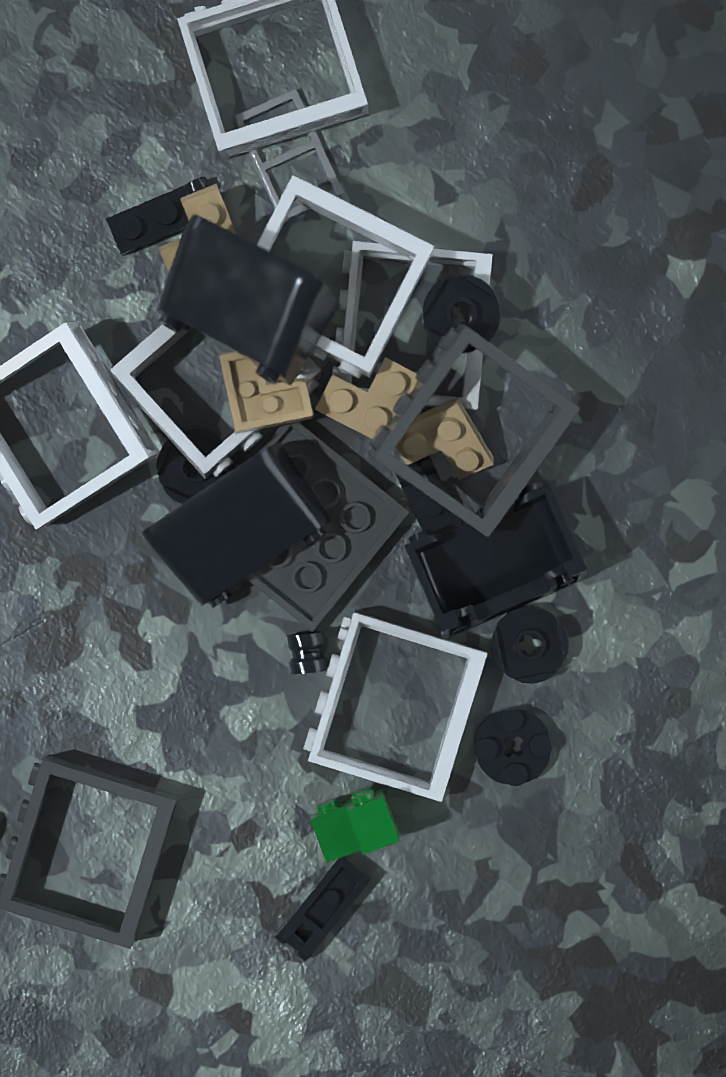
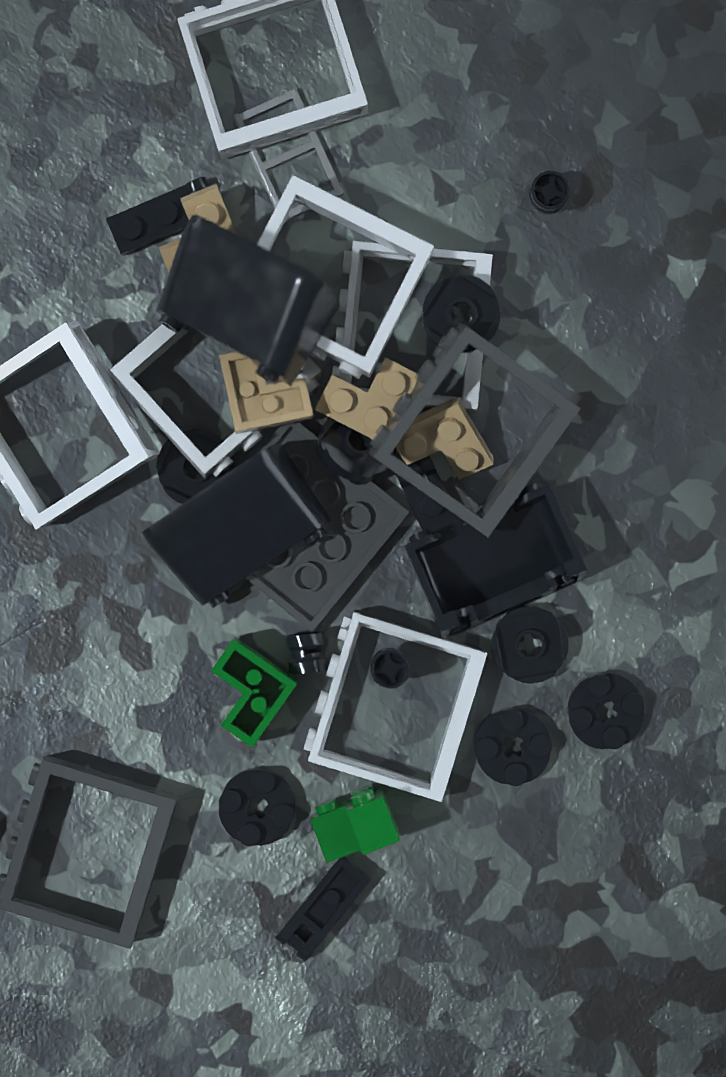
(262, 685): none -> green brick
(262, 785): none -> black plate
(344, 459): none -> black plate
(393, 671): none -> black wheel
(552, 186): none -> black wheel
(626, 704): none -> black plate

